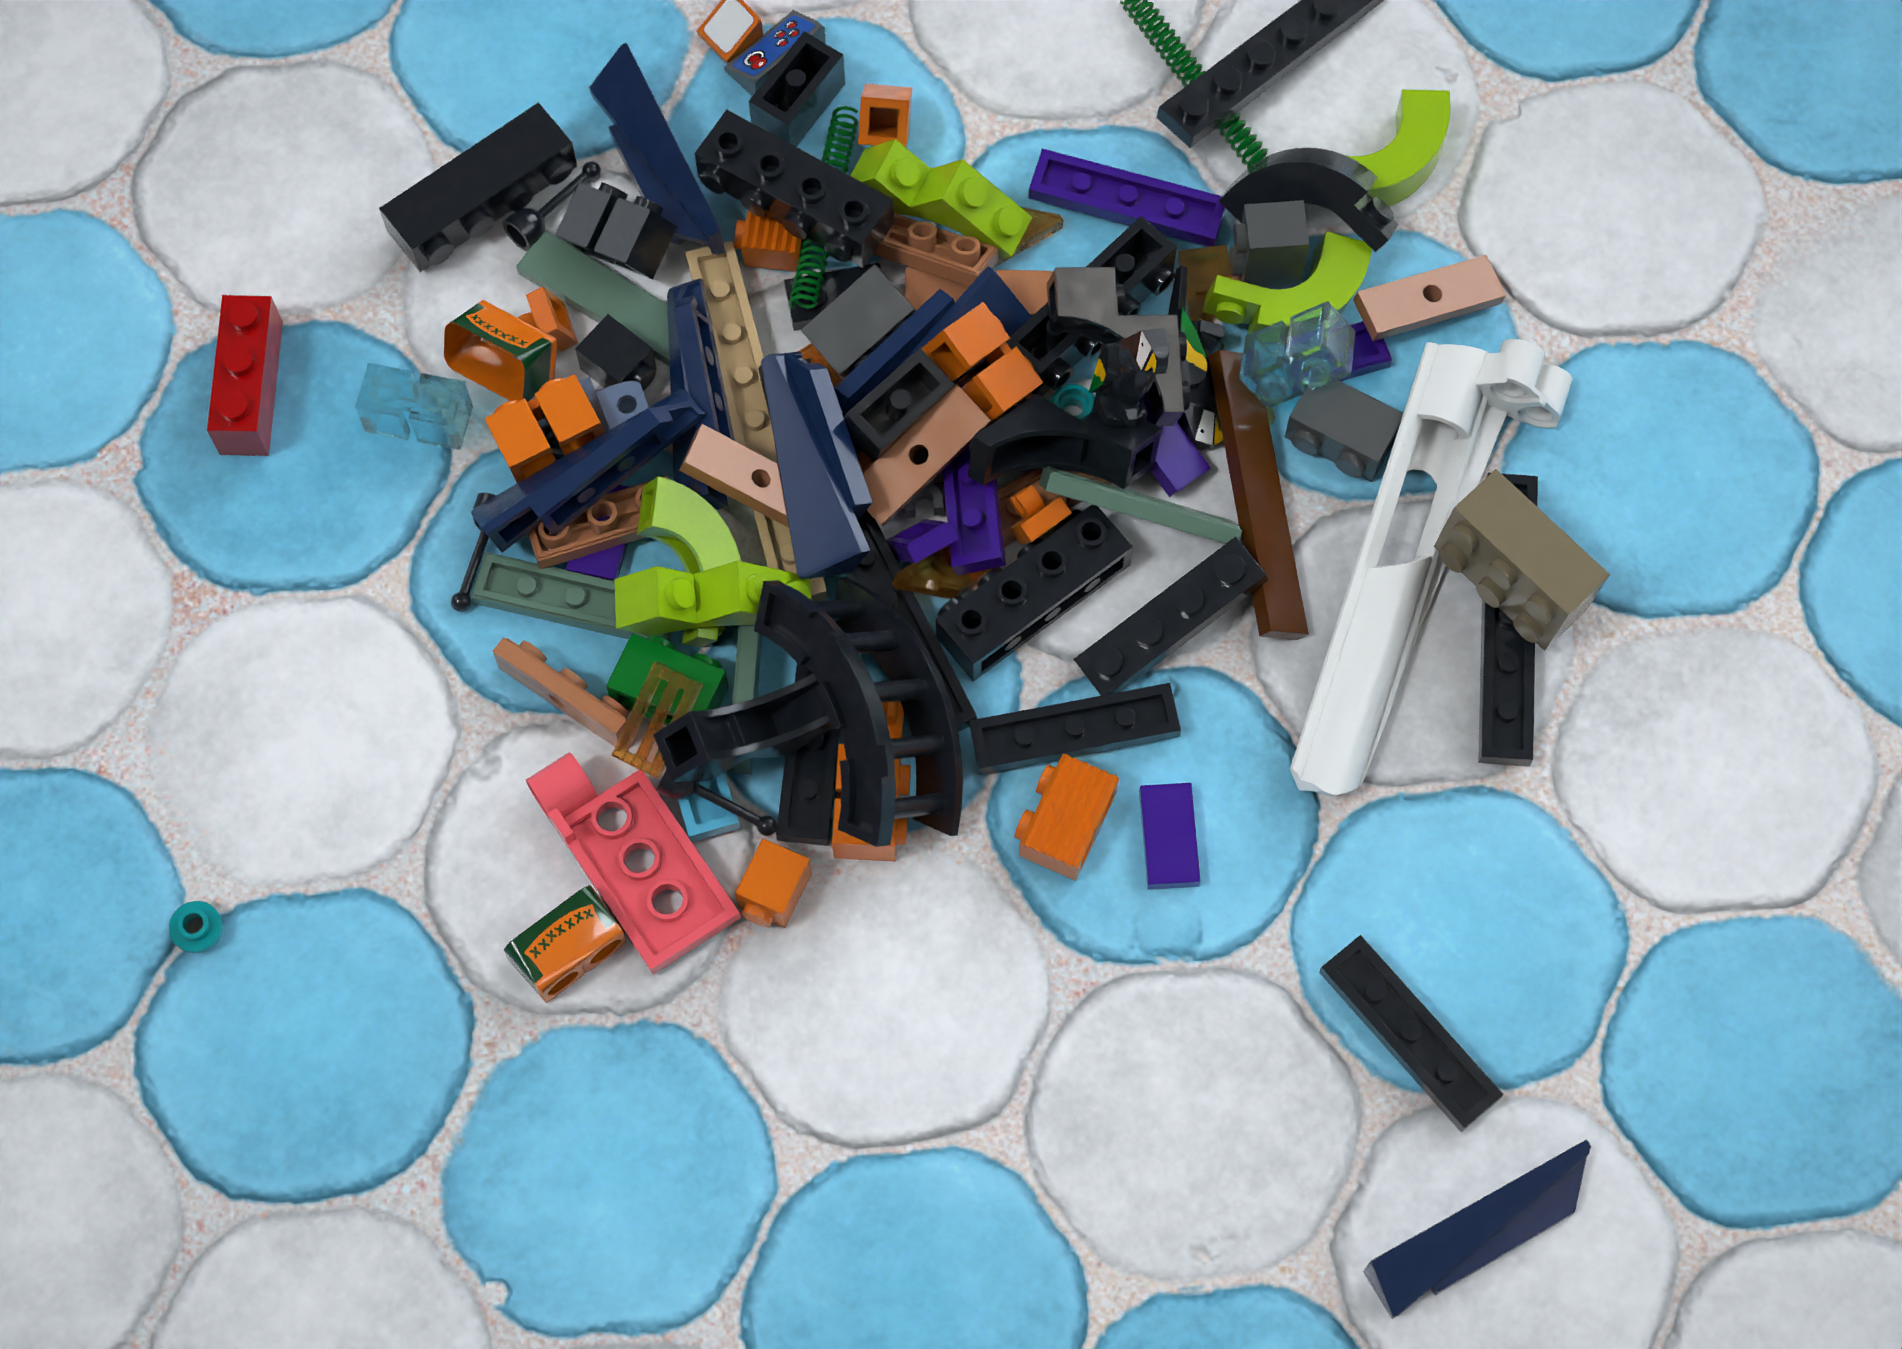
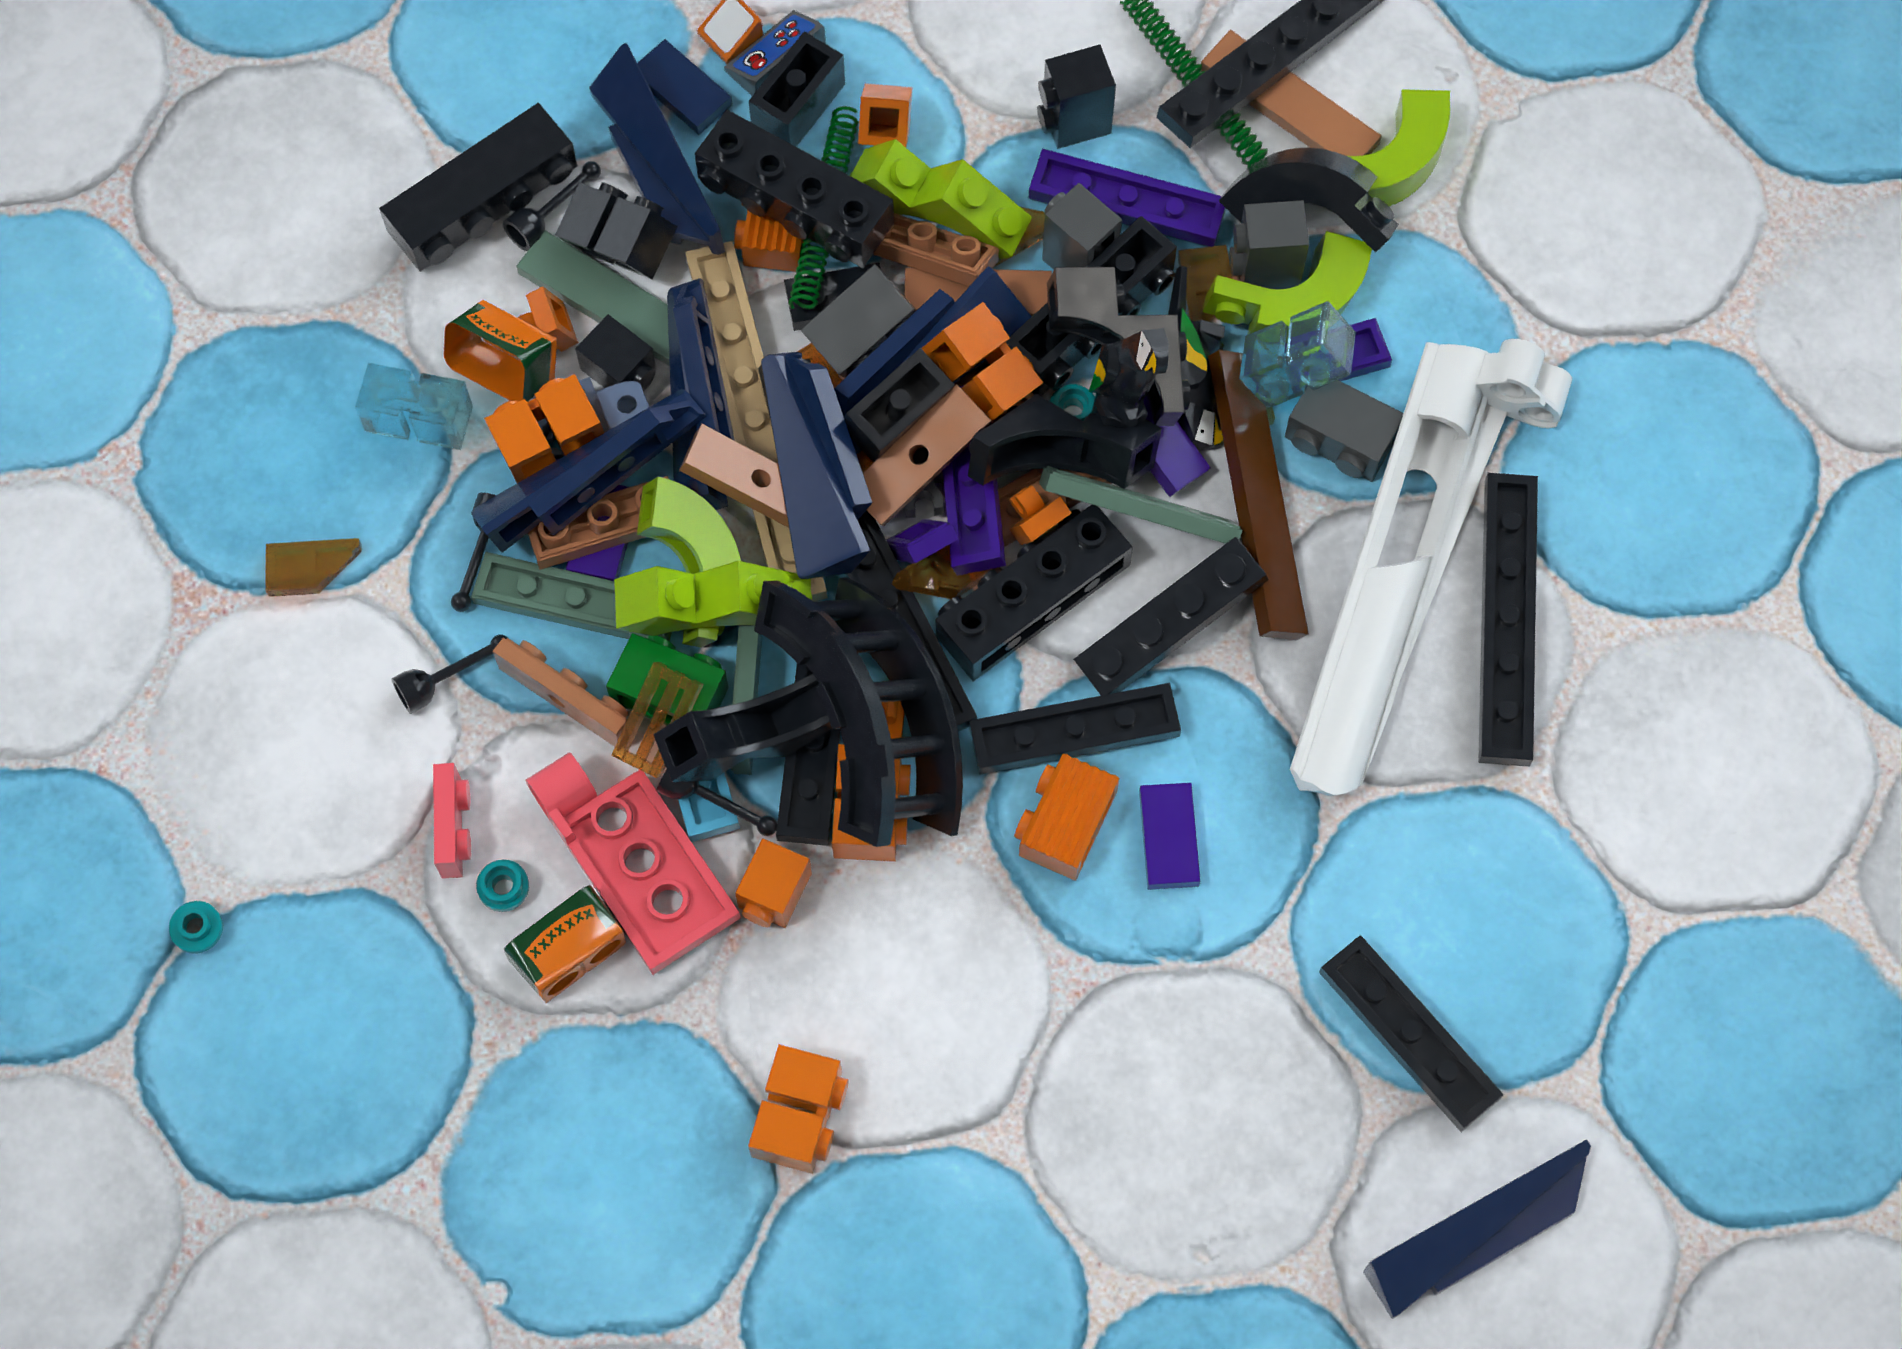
(245, 375): red brick -> none
(307, 565): none -> clear orange tile
(417, 687): none -> black hinge
(450, 841): none -> coral plate
(498, 871): none -> teal plate
(683, 87): none -> dark blue tile
(791, 1135): none -> orange piece
(1077, 97): none -> black brick
(1077, 228): none -> dark grey brick
(1304, 110): none -> nougat tile
(1429, 297): nougat tile -> none
(1520, 560): dark tan brick -> none

